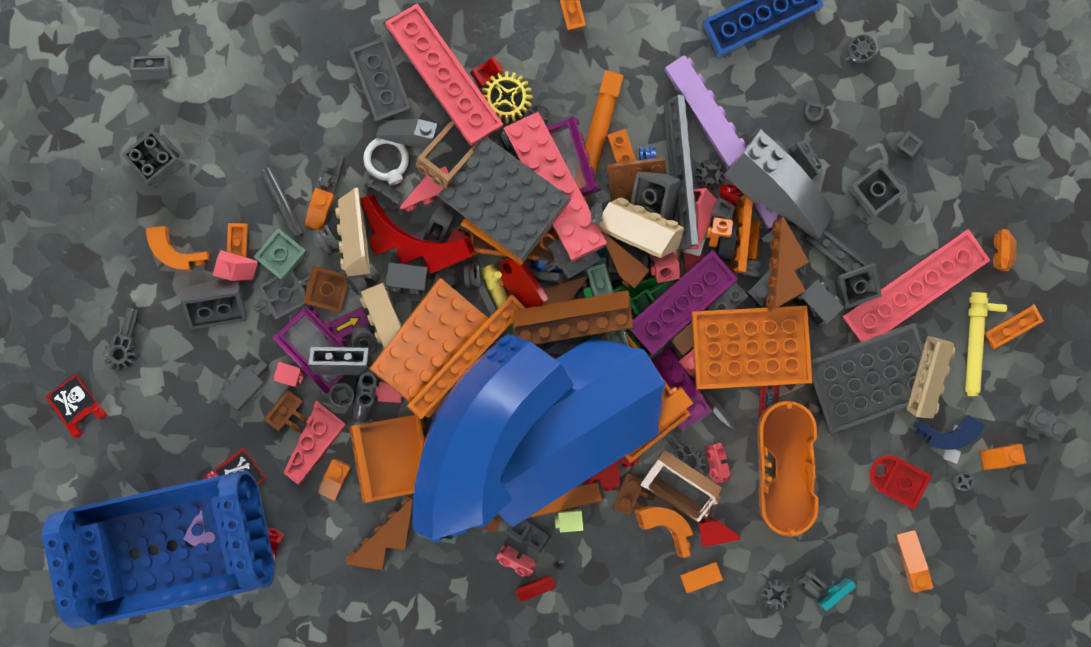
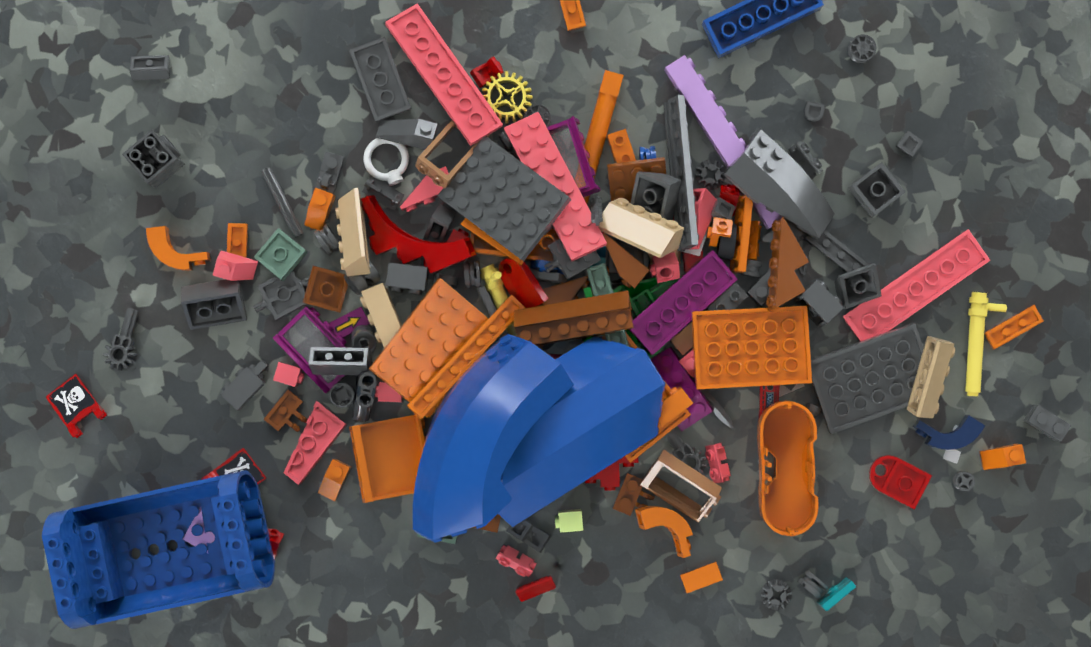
(391, 535): dark orange slope -> none
(576, 497): orange tile -> none
(714, 532): red slope -> none
(914, 562): slope -> none
(1007, 250): orange slope -> none

